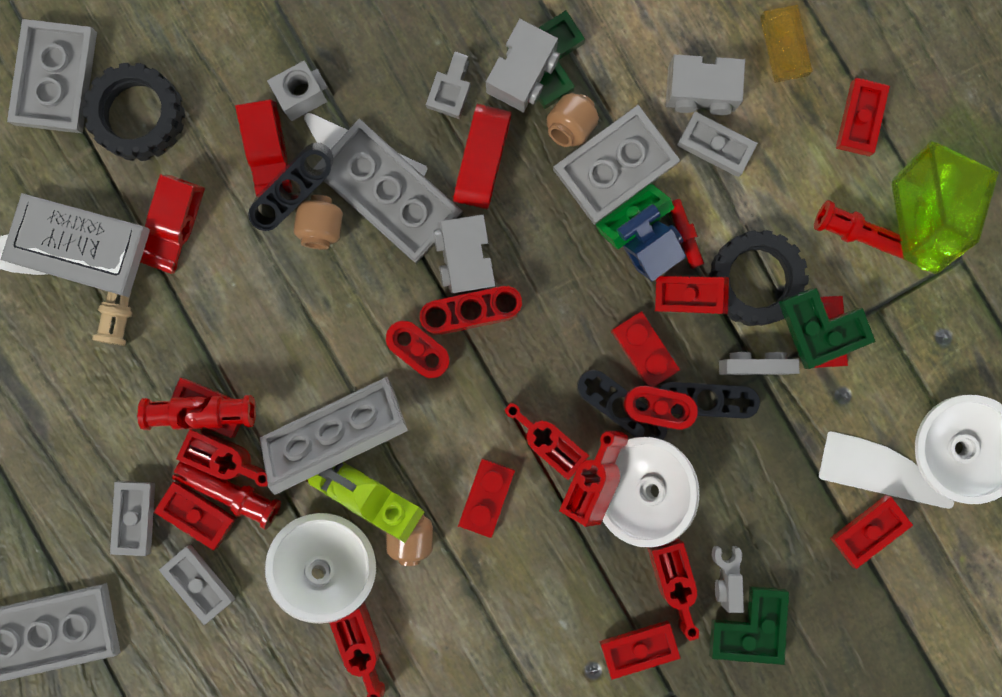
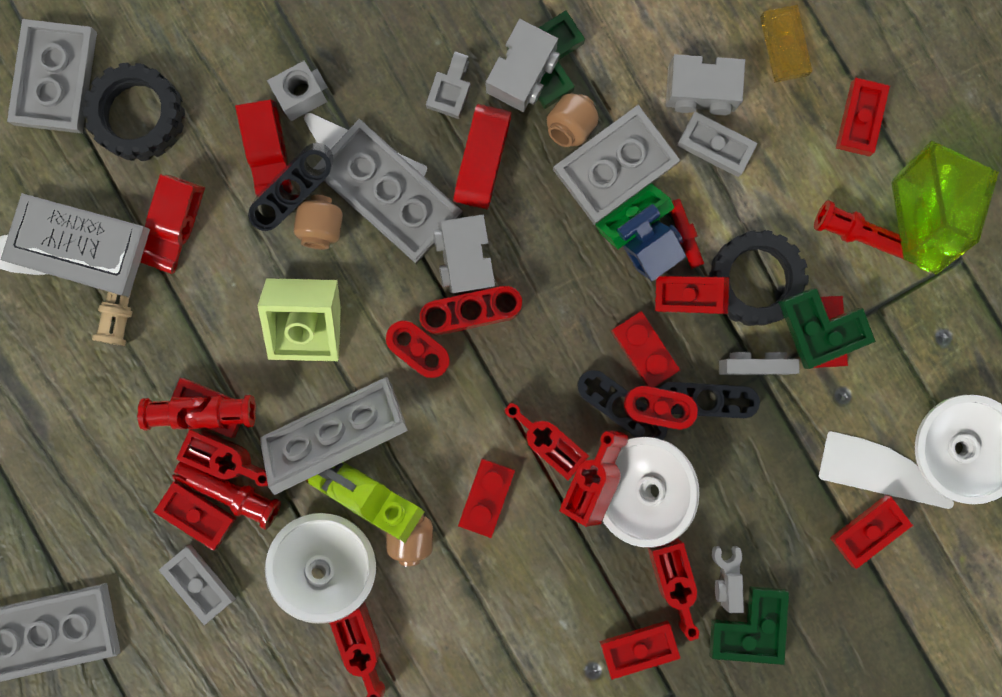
(132, 518): light grey plate -> none
(300, 319): none -> yellowish green slope

